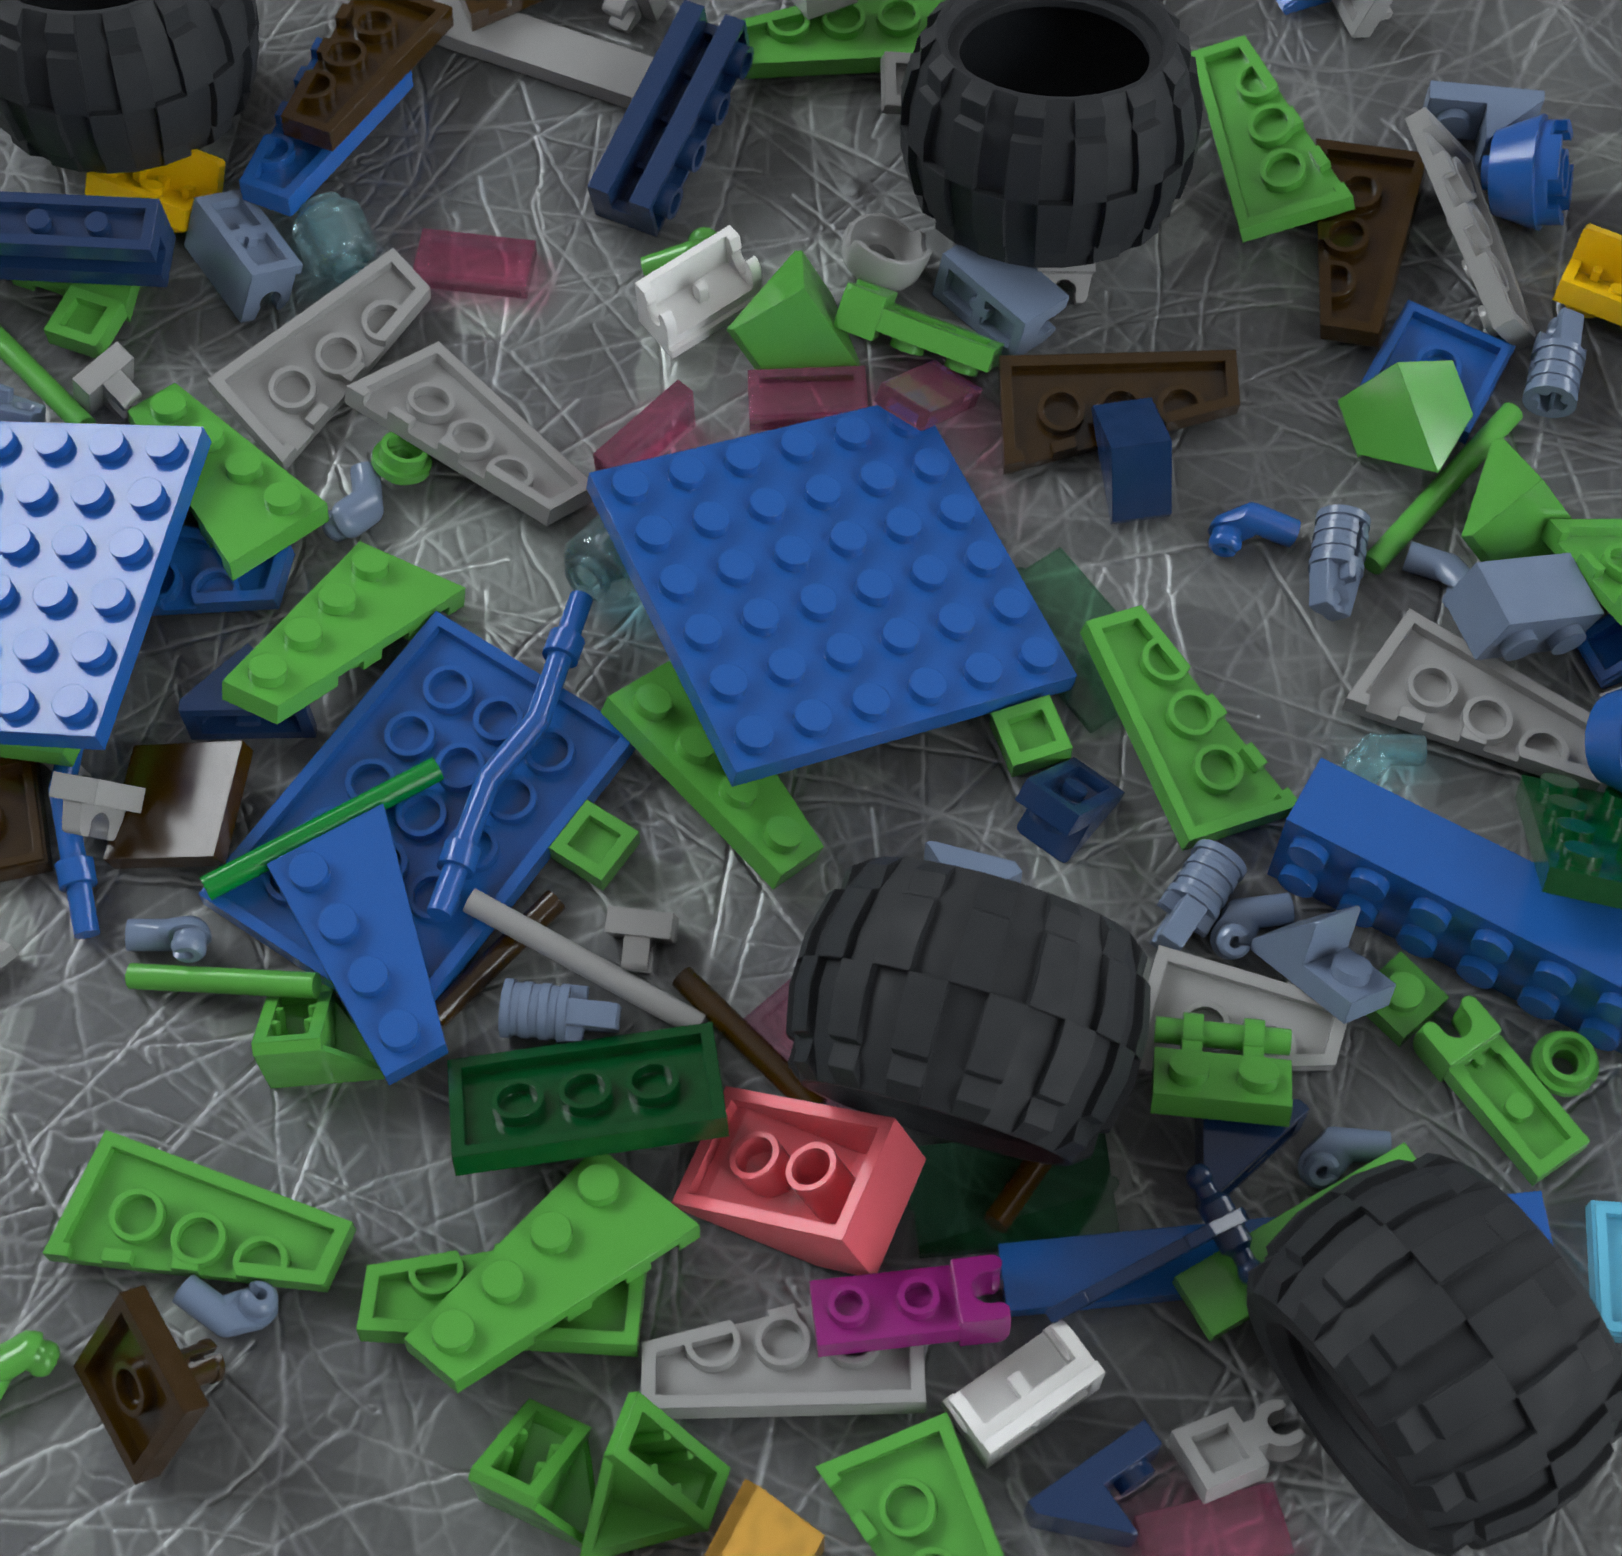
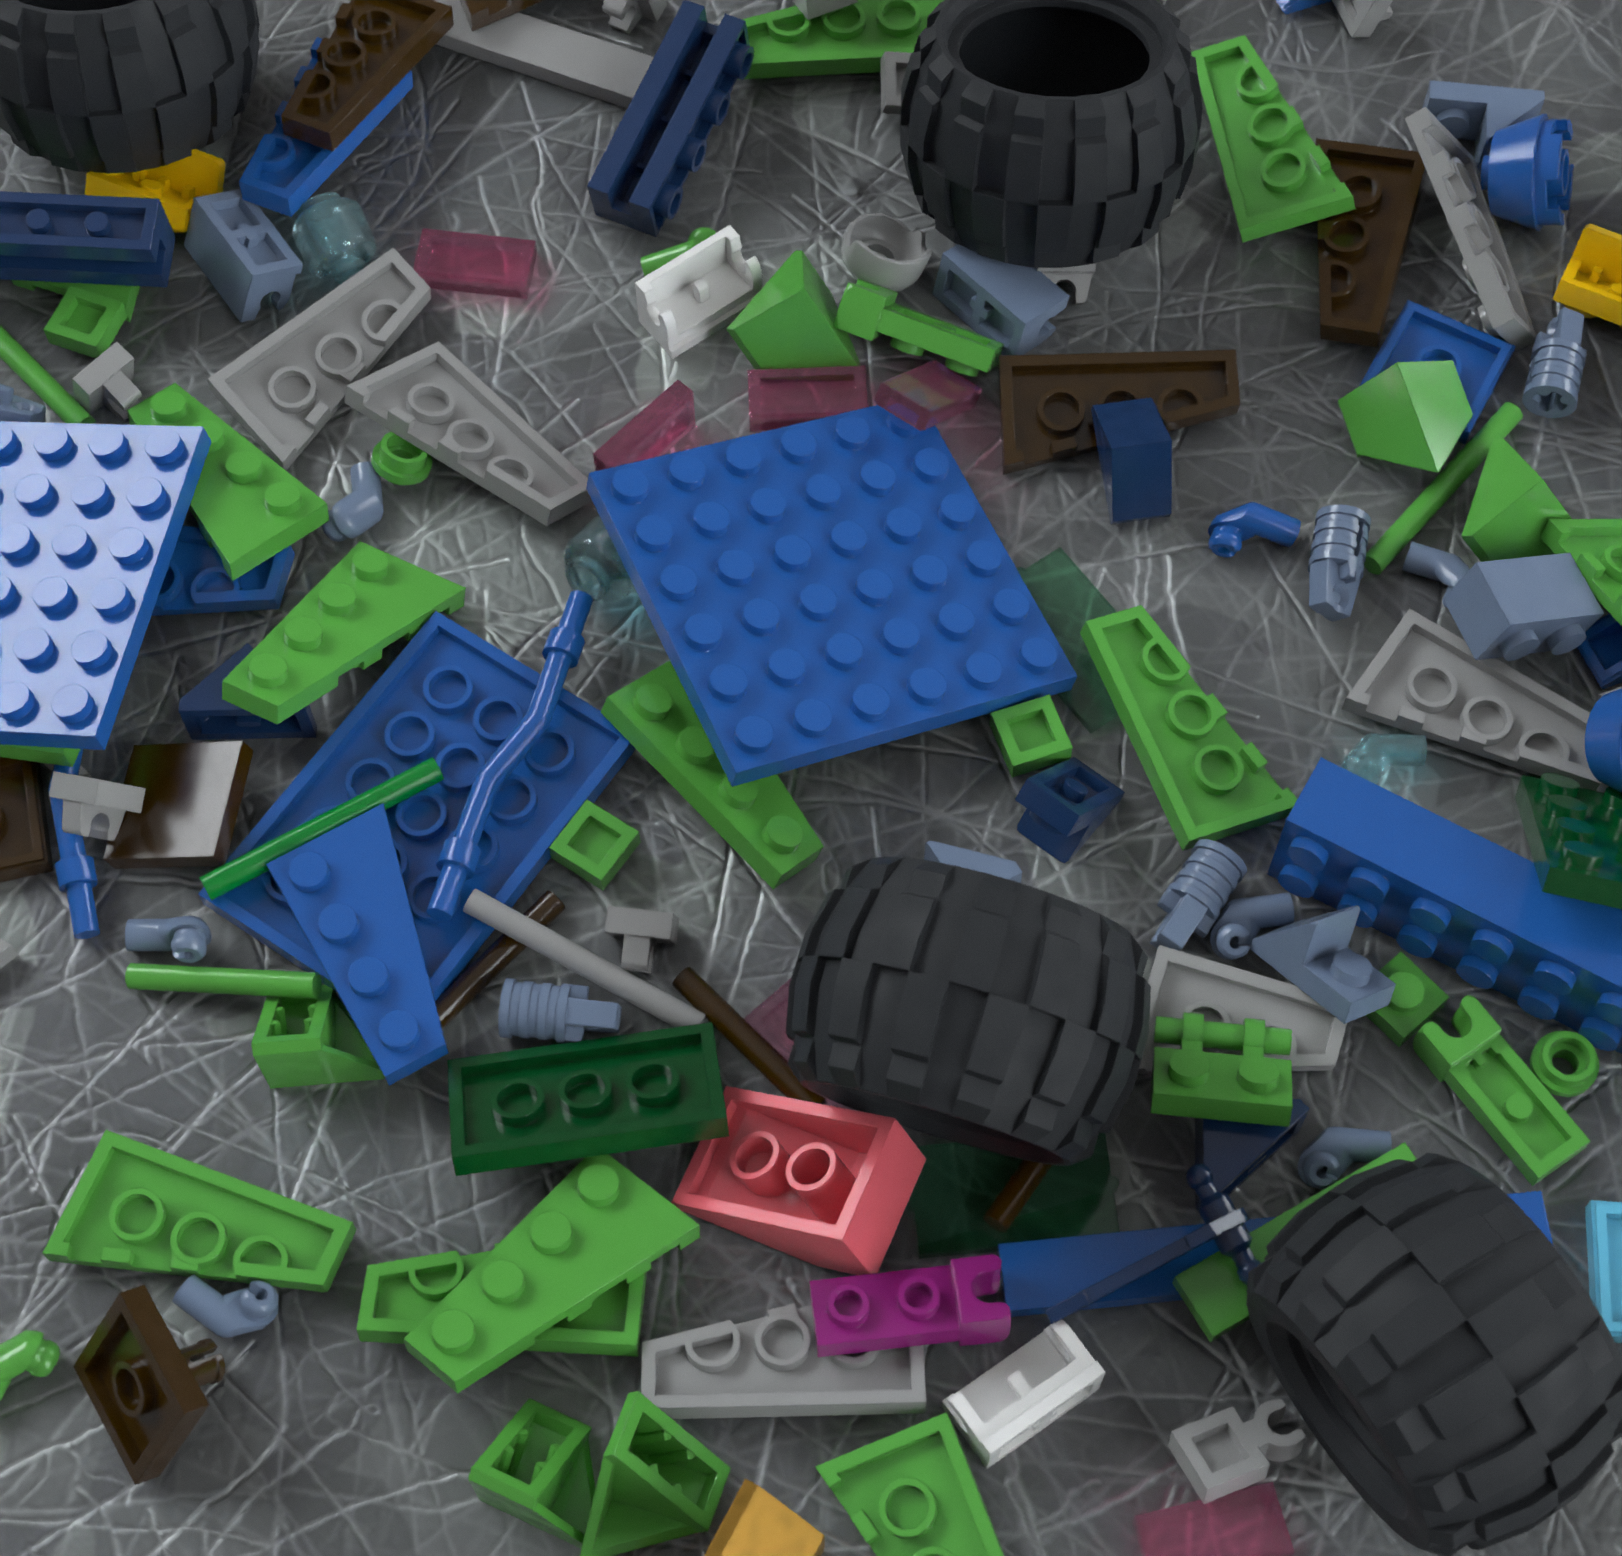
(1081, 1499): dark blue slope -> none

